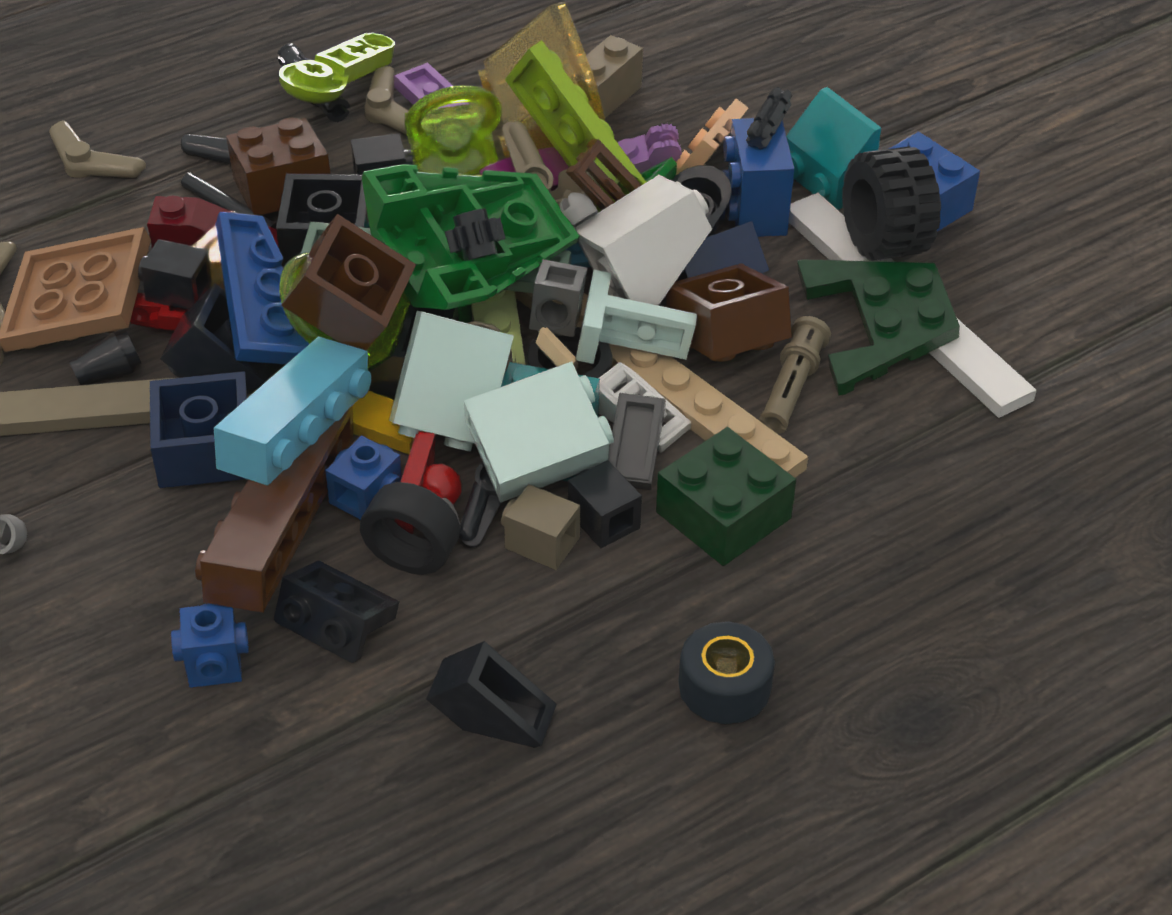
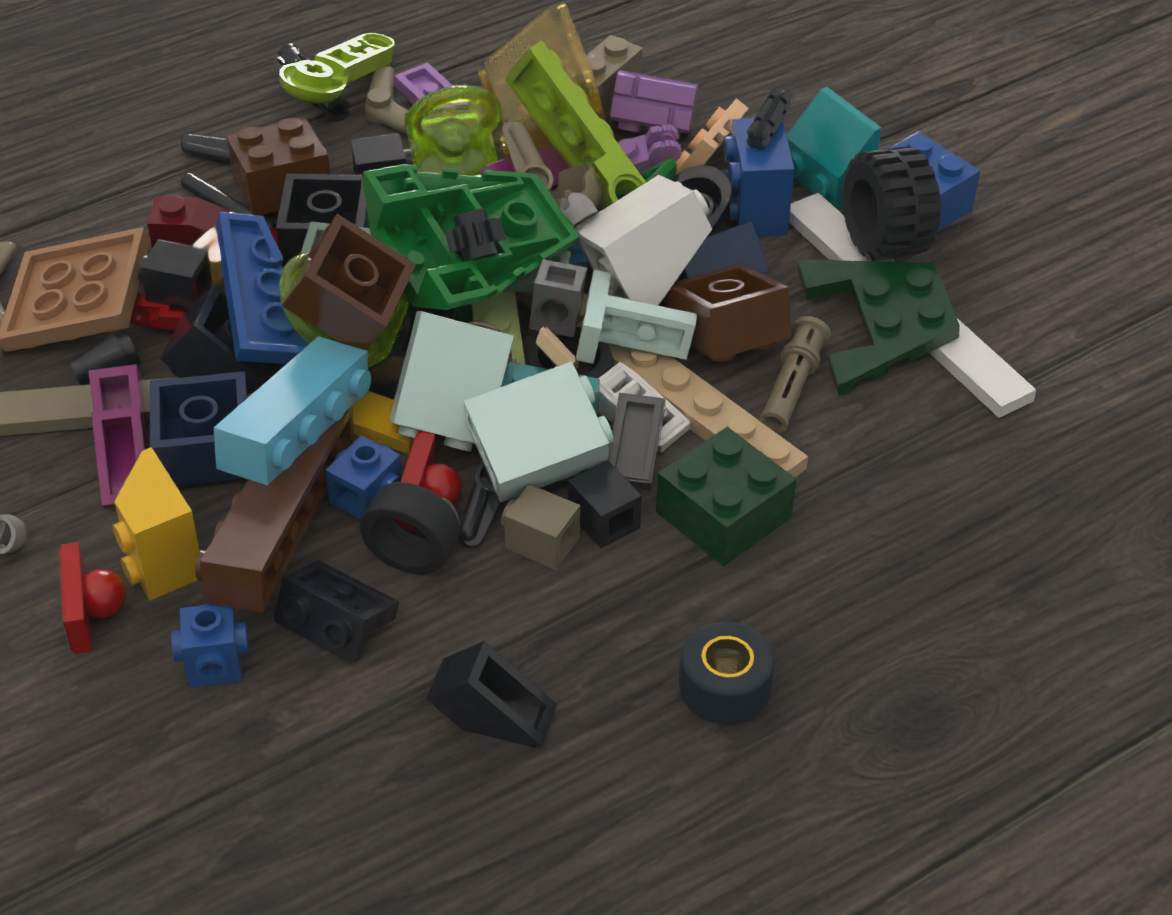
(82, 161): dark tan piece -> none
(86, 596): none -> red tile
(117, 426): none -> magenta slope
(155, 529): none -> yellow slope
(588, 185): reddish brown tile -> none
(652, 102): none -> medium lavender brick

